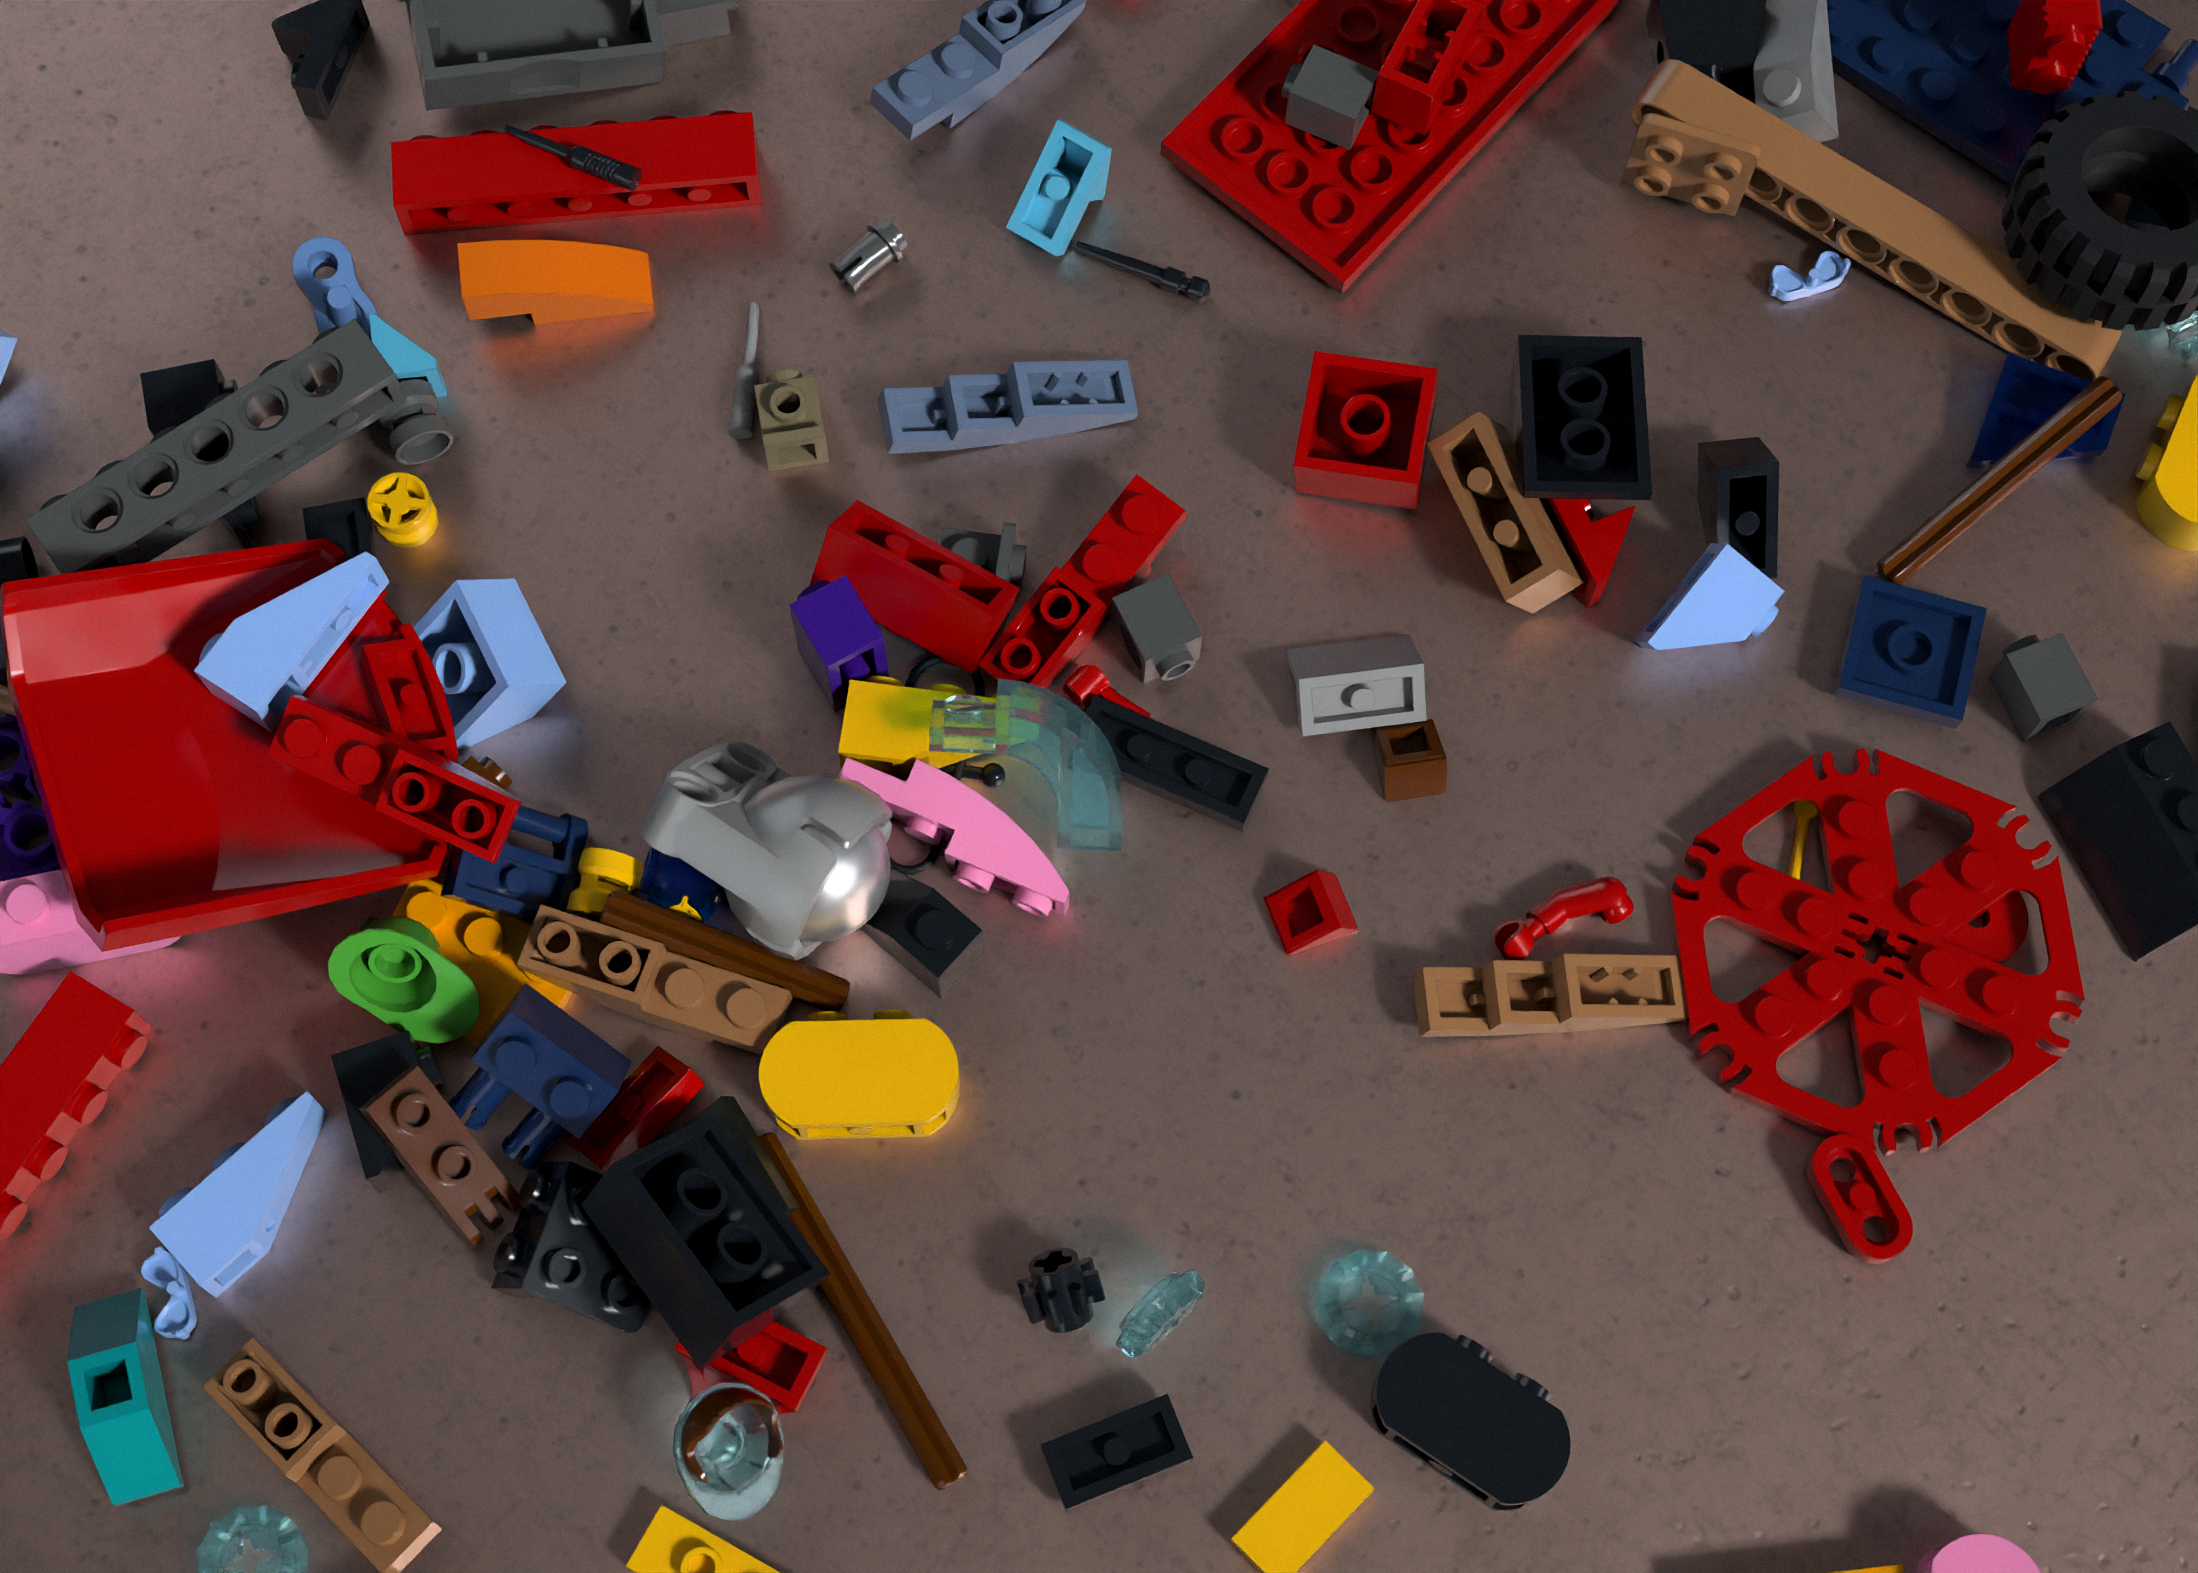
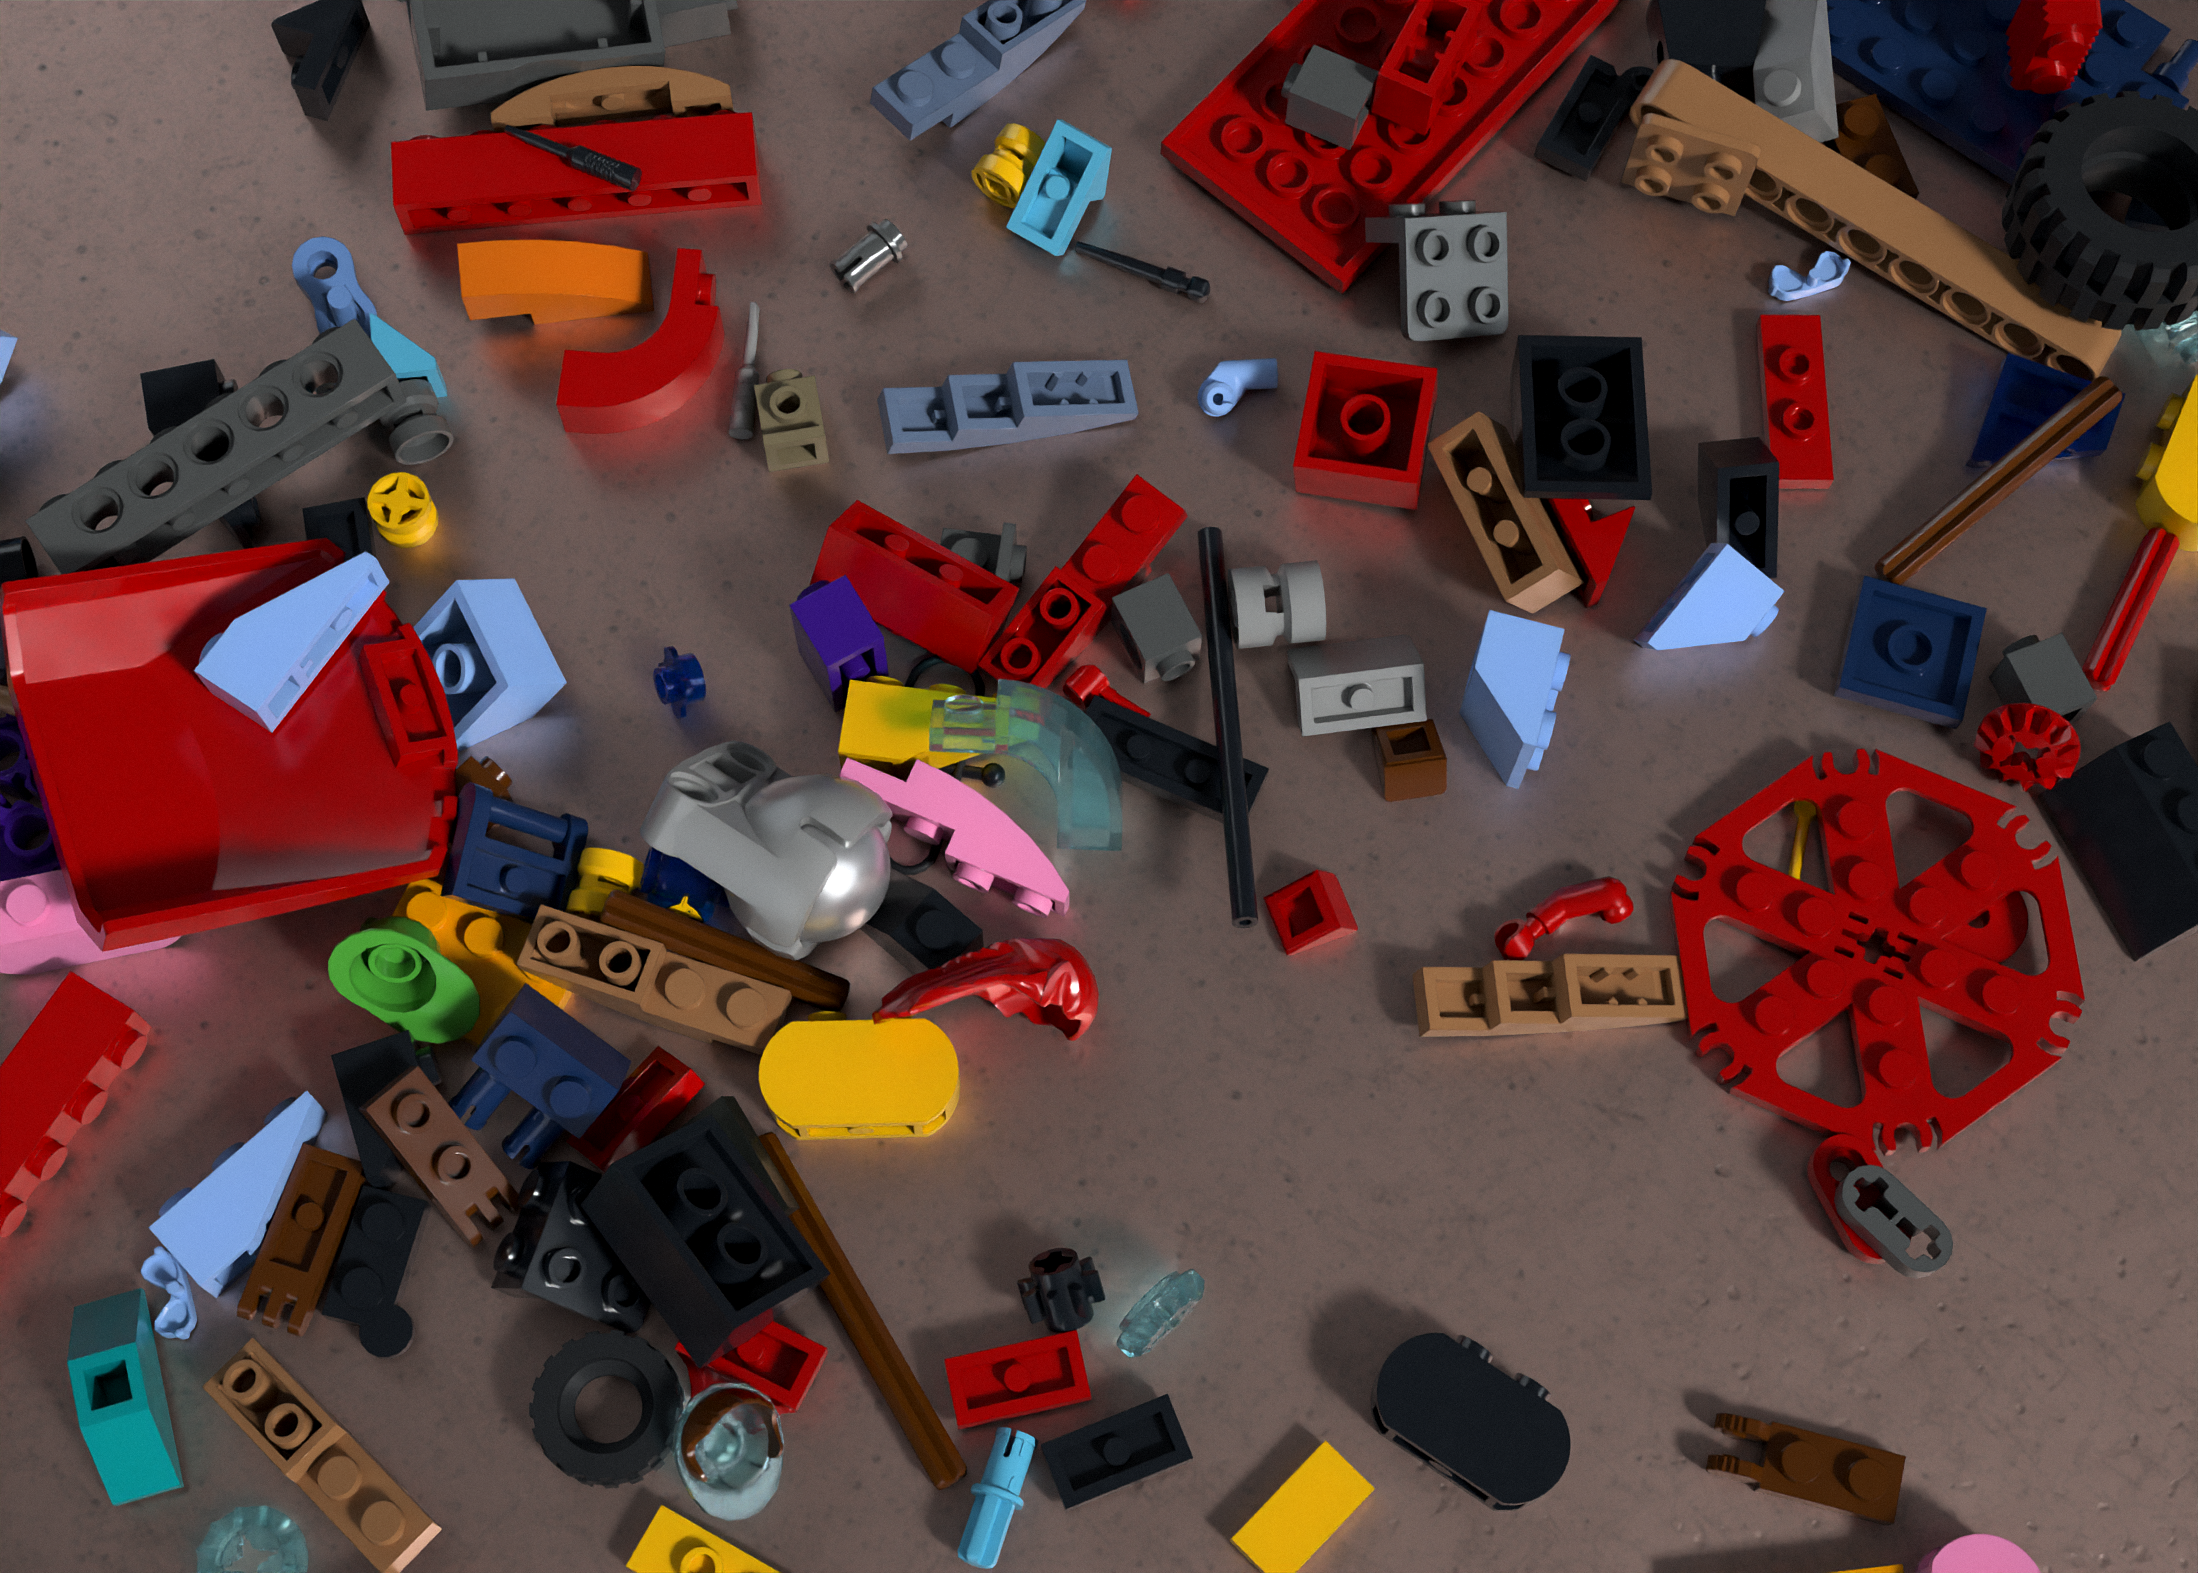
(303, 1238): none -> reddish brown hinge
(377, 1270): none -> black hinge
(396, 776): red slope -> none
(556, 1400): none -> black tyre
(614, 95): none -> medium nougat slope
(656, 377): none -> red arch
(679, 681): none -> clear blue plate
(996, 1498): none -> medium azure axle
(1009, 167): none -> yellow wheel
(1017, 1379): none -> red plate
(1023, 975): none -> red hair
(1227, 729): none -> black piece
(1231, 380): none -> light blue arm
(1298, 603): none -> light grey wheel
(1352, 1328): clear light blue gear -> none
(1448, 268): none -> dark grey bracket
(1514, 692): none -> light blue slope
(1590, 116): none -> black hinge
(1795, 399): none -> red plate
(1813, 1469): none -> reddish brown hinge
(1870, 143): none -> reddish brown plate
(1903, 1210): none -> dark grey beam
(2034, 728): none -> red gear
(2130, 608): none -> red axle

